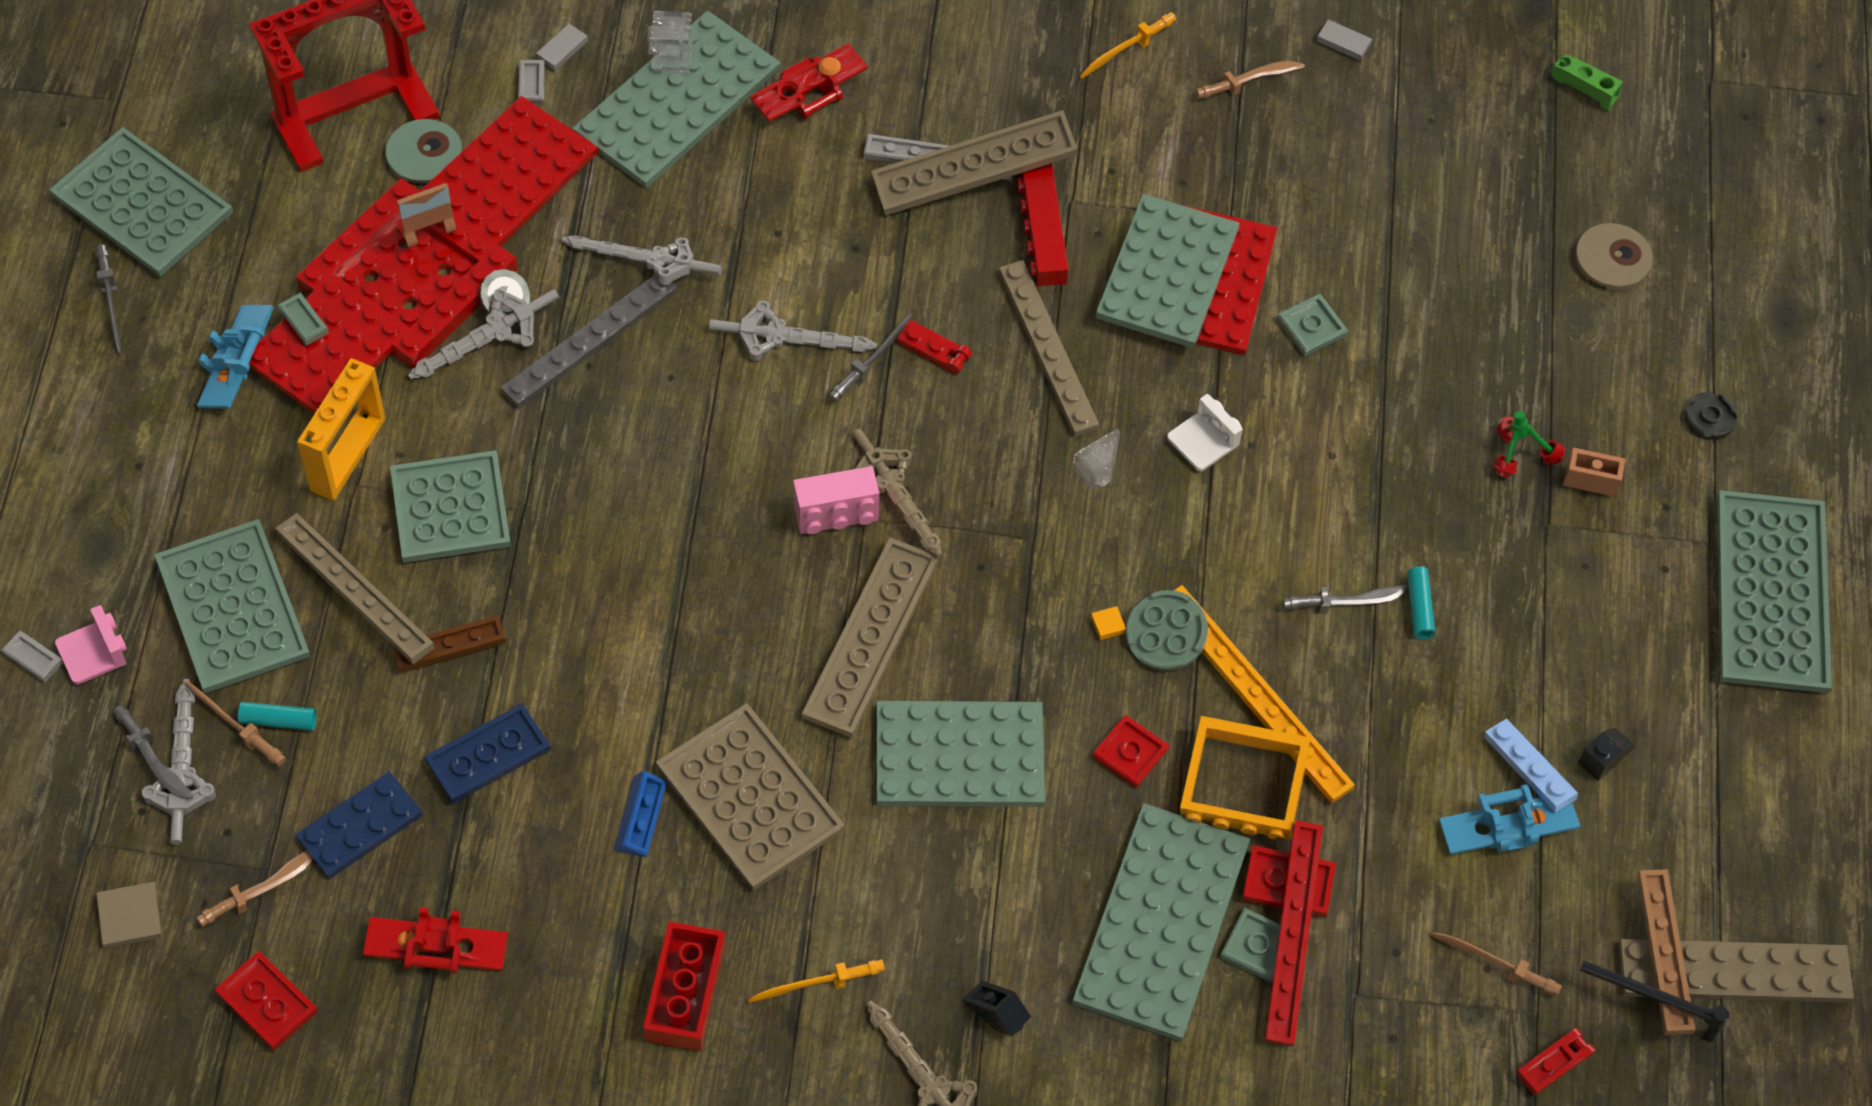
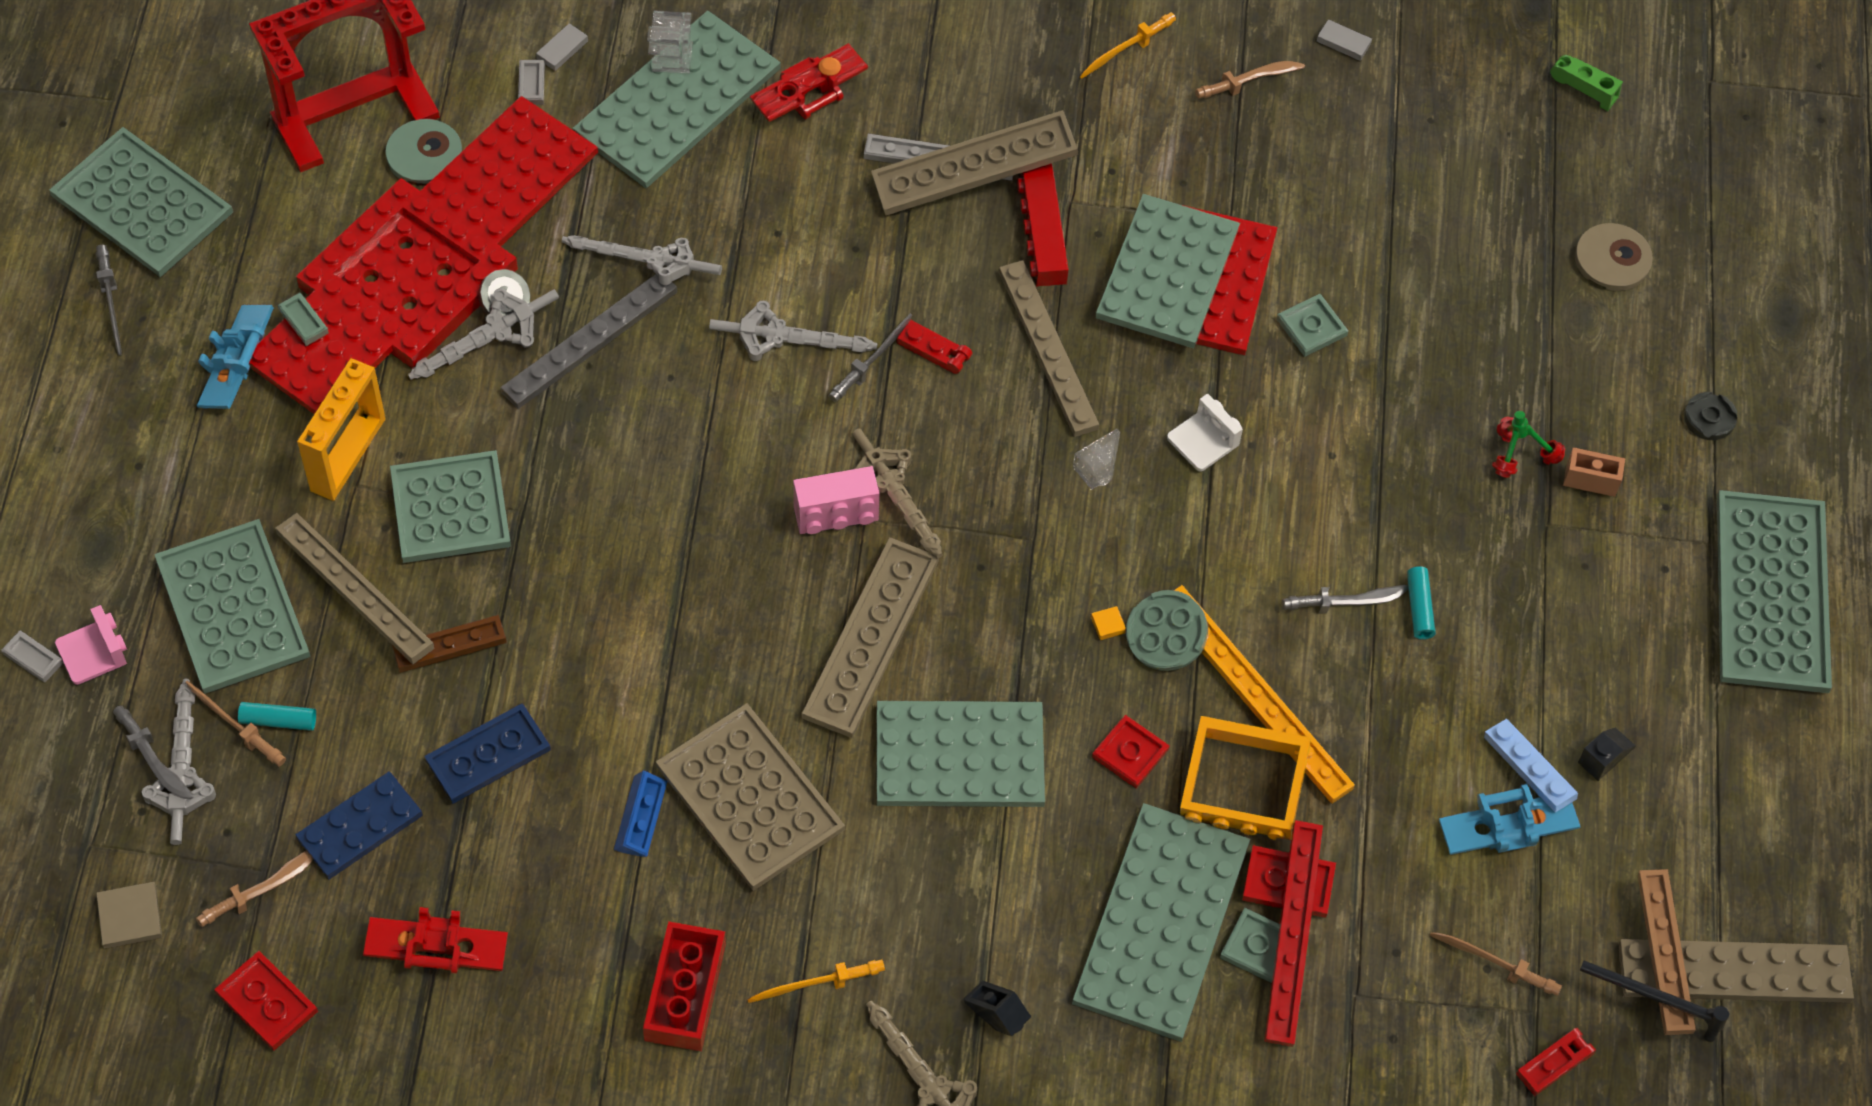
(424, 210): medium nougat flag -> none

